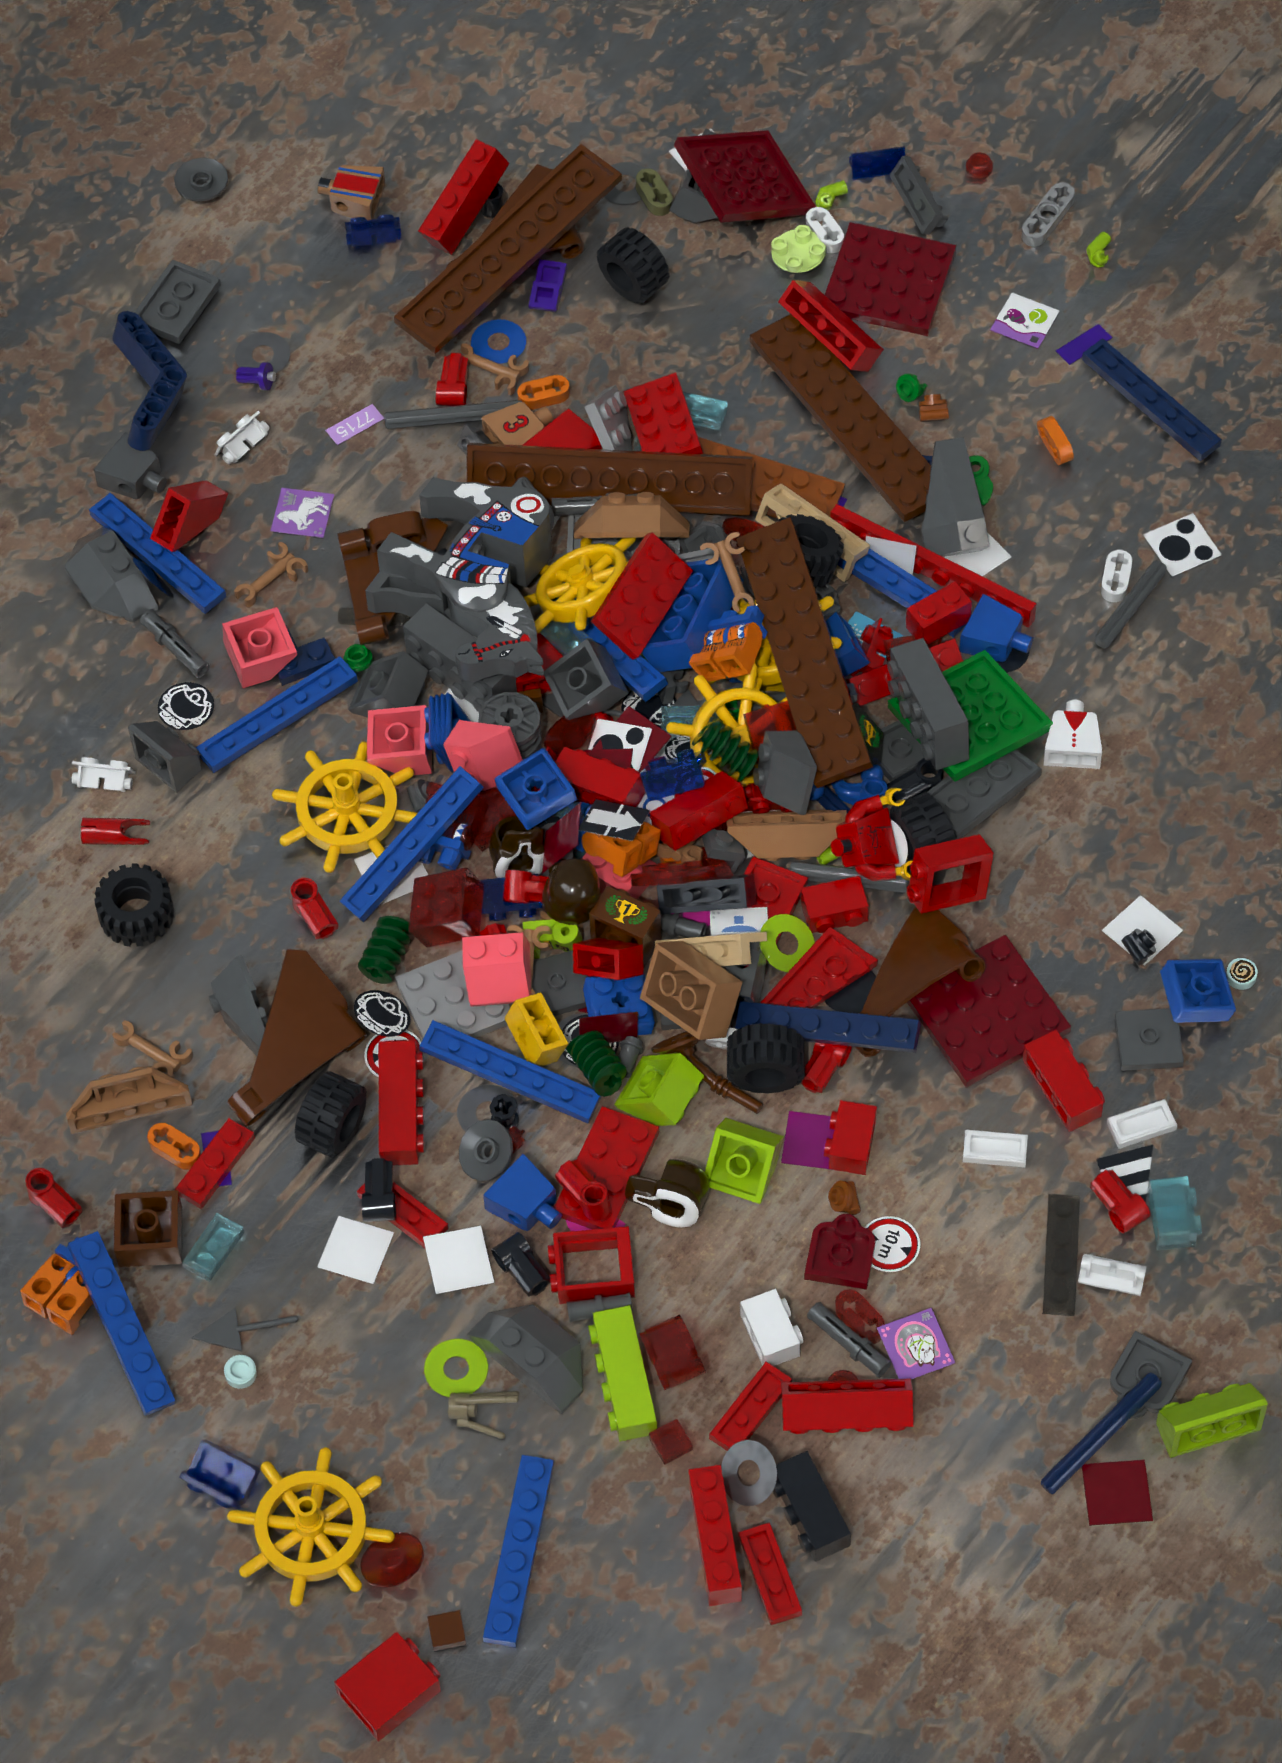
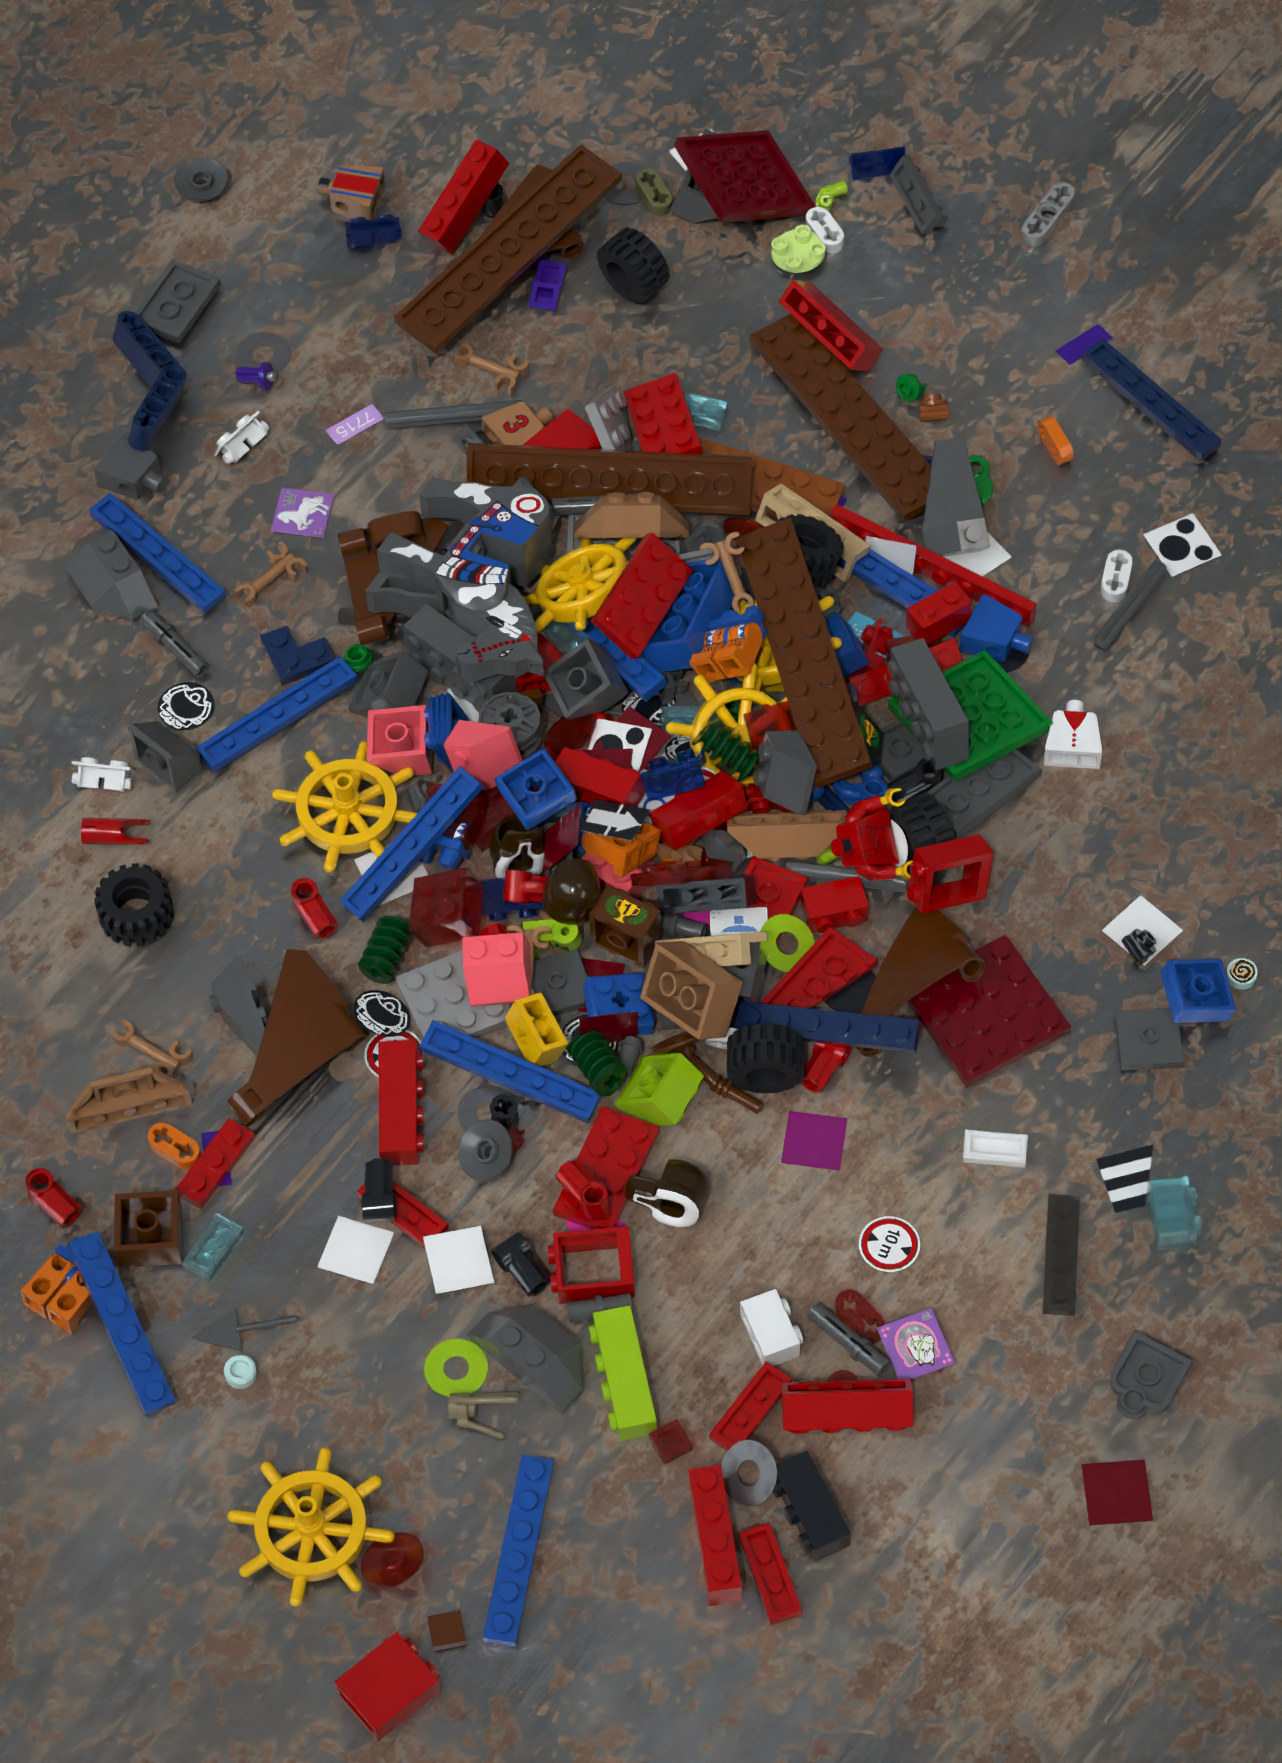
(153, 577): black sticker -> none
(187, 512): red slope -> none
(220, 1475): clear blue bracket -> none
(258, 646): coral slope -> none
(330, 1114): black tyre -> none
(453, 386): red piece -> none
(484, 331): blue piece -> none
(523, 1196): blue torso -> none
(544, 391): orange beam -> none
(608, 958): red brick -> none
(672, 1352): clear red brick -> none
(742, 1160): lime slope -> none
(841, 1253): dark red plate -> none
(844, 1197): dark orange plate -> none
(851, 1138): red brick -> none
(890, 278): dark red plate -> none
(979, 165): clear red plate -> none
(1024, 320): sticker -> none
(1063, 1080): red brick -> none
(1095, 250): lime arm -> none
(1101, 1433): dark blue axle -> none
(1112, 1274): white hinge -> none
(1123, 1207): red piece -> none
(1141, 1124): white tile -> none
(1211, 1418): lime slope -> none

